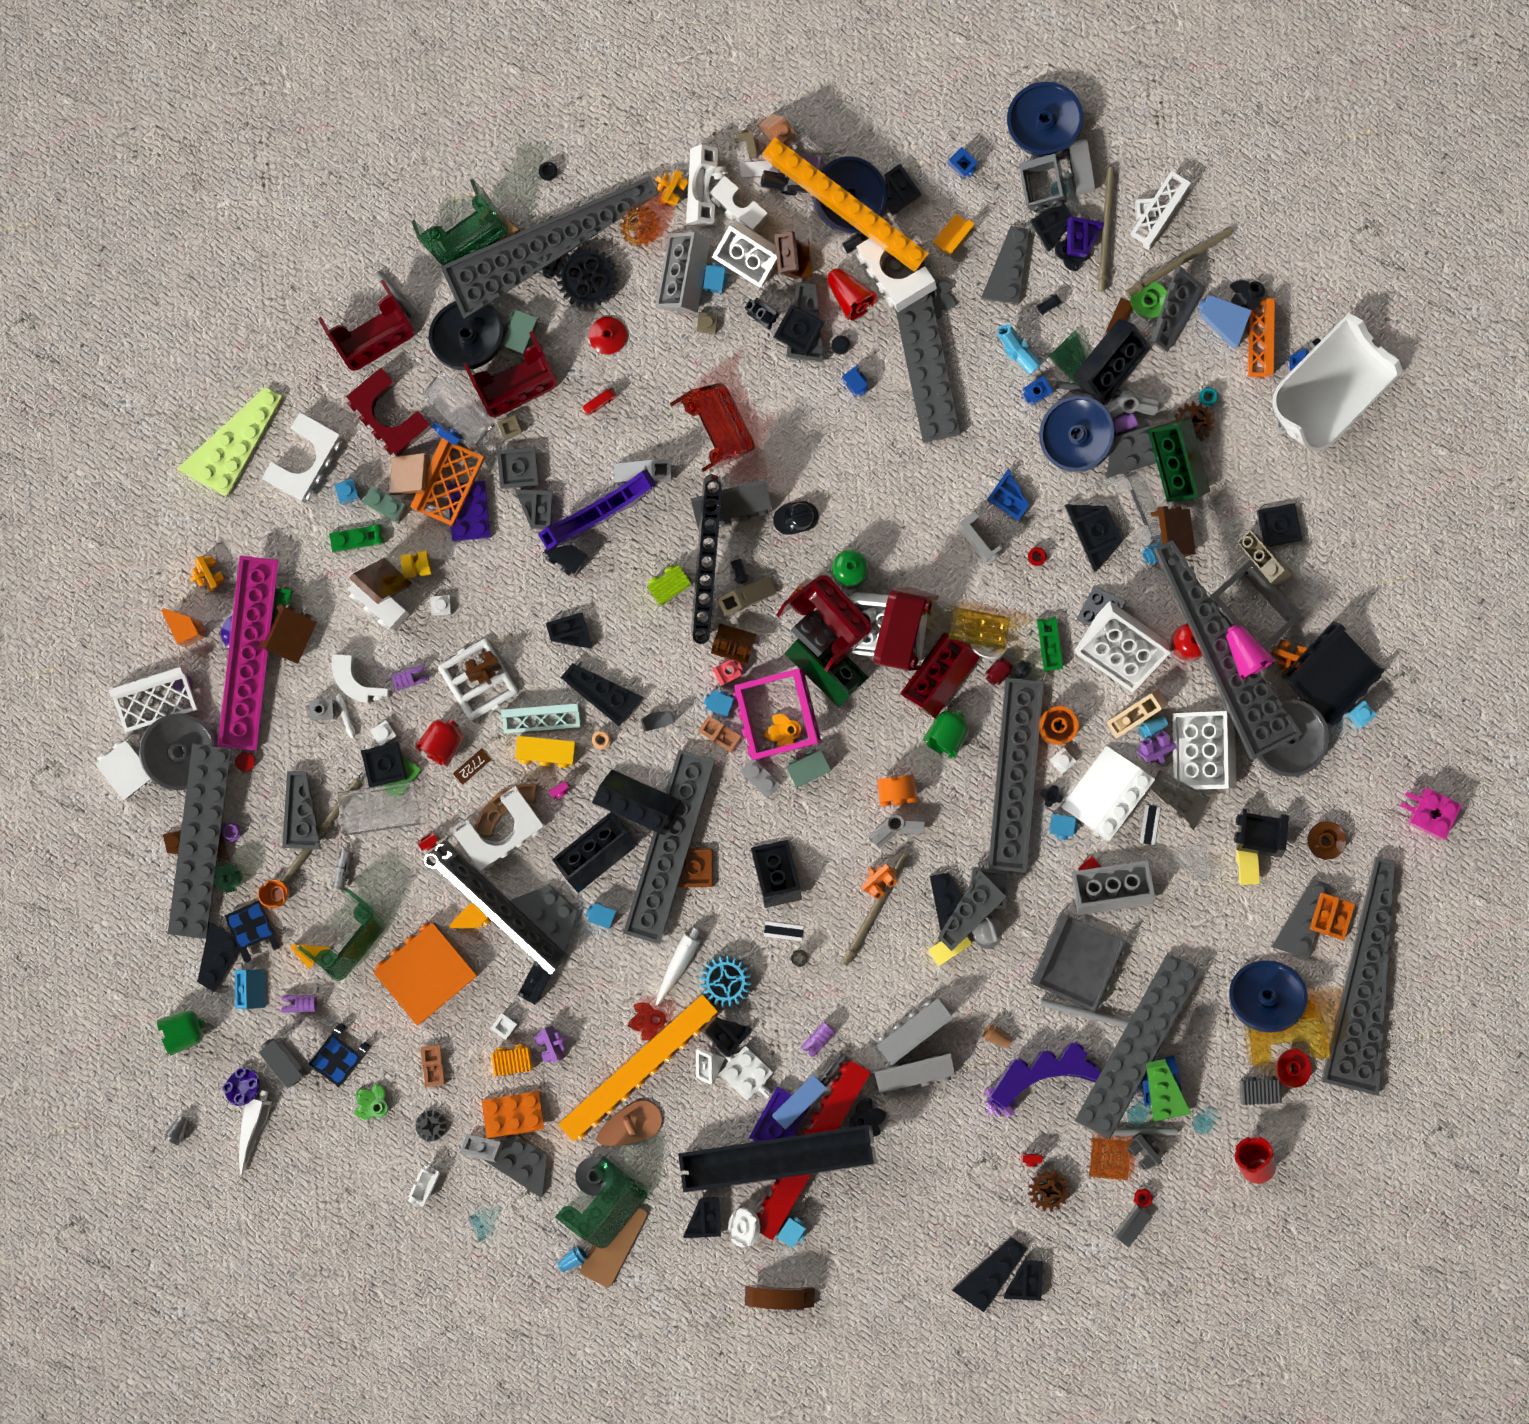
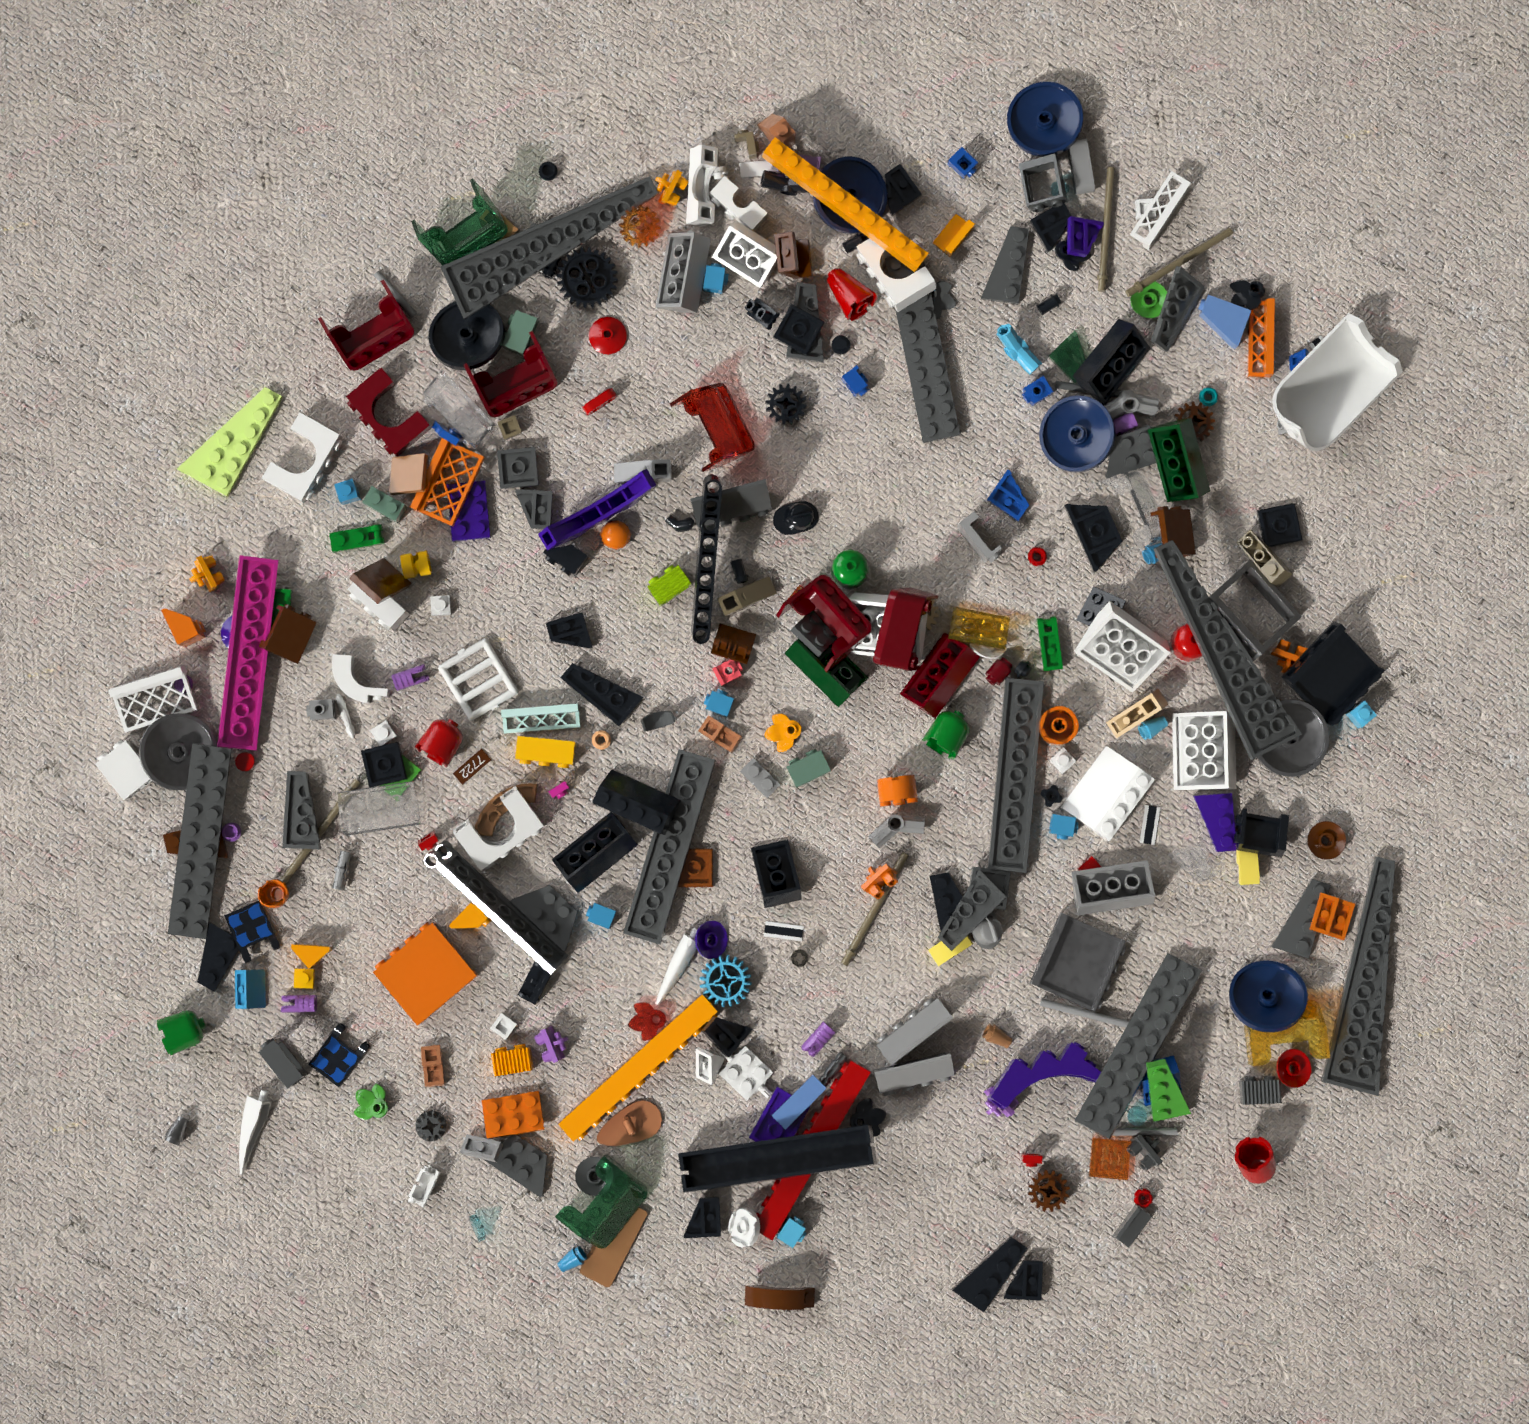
(223, 872): clear green brick -> none
(241, 1087): dark purple dish -> none
(304, 978): none -> yellow plate
(340, 965): clear green windscreen -> none
(484, 670): reddish brown hips -> none
(615, 534): none -> orange hair
(681, 525): none -> black arm
(707, 323): dark tan plate -> none
(717, 939): none -> dark purple dish
(786, 397): none -> black gear
(806, 707): dark pink window -> none
(1121, 312): reddish brown sticker -> none
(1156, 750): medium lavender hips -> none
(1183, 798): clear smoke wing -> none
(1202, 1123): clear light blue tile -> none
(1219, 819): none -> dark purple wing
(1247, 652): dark pink cone -> none
(1421, 813): dark pink hinge -> none

